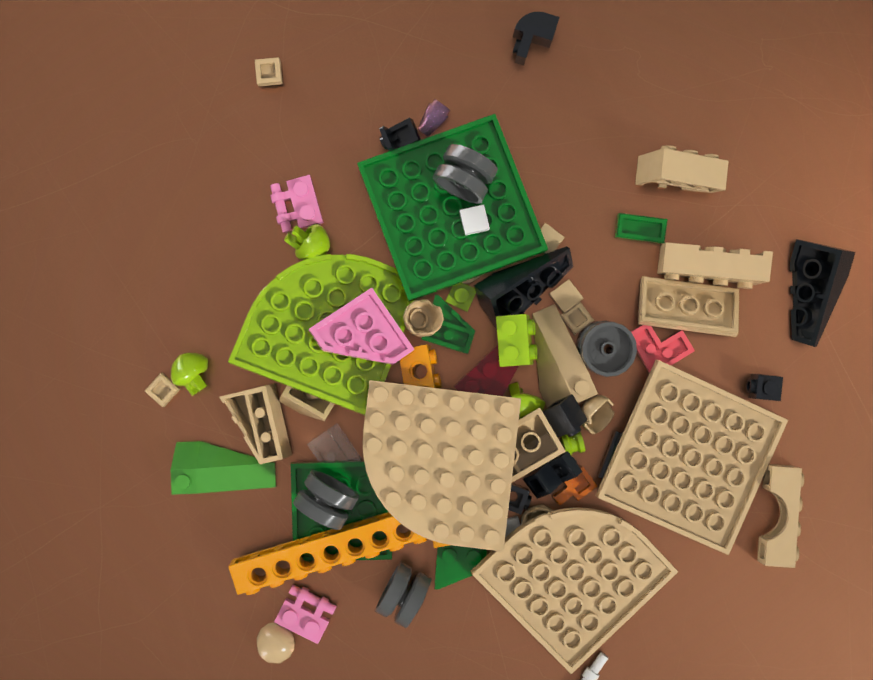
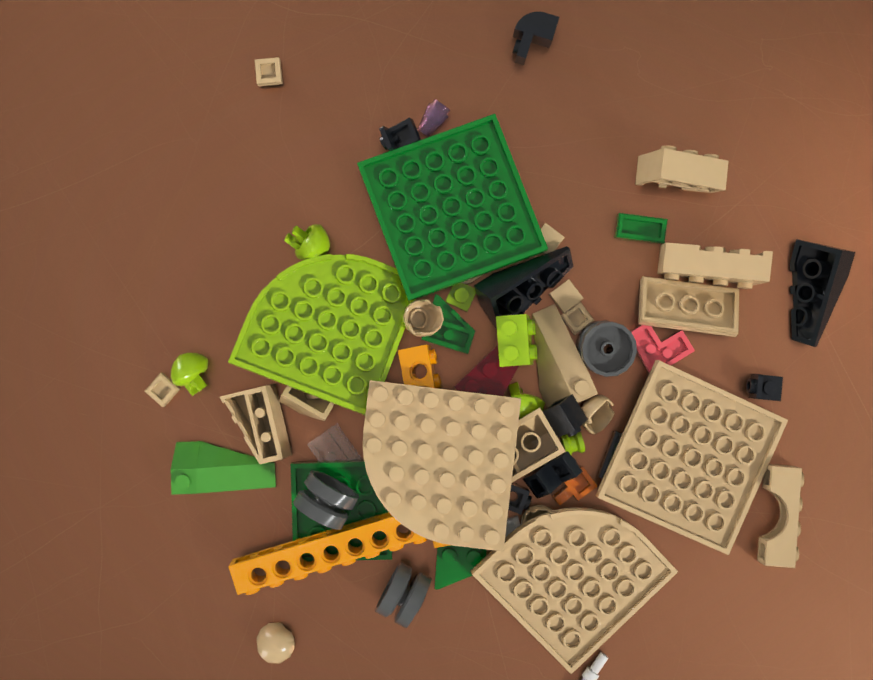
(301, 619): bright pink plate -> none
(304, 202): bright pink plate -> none
(363, 331): bright pink plate -> none
(465, 173): dark grey wheel -> none
(474, 220): white tile -> none

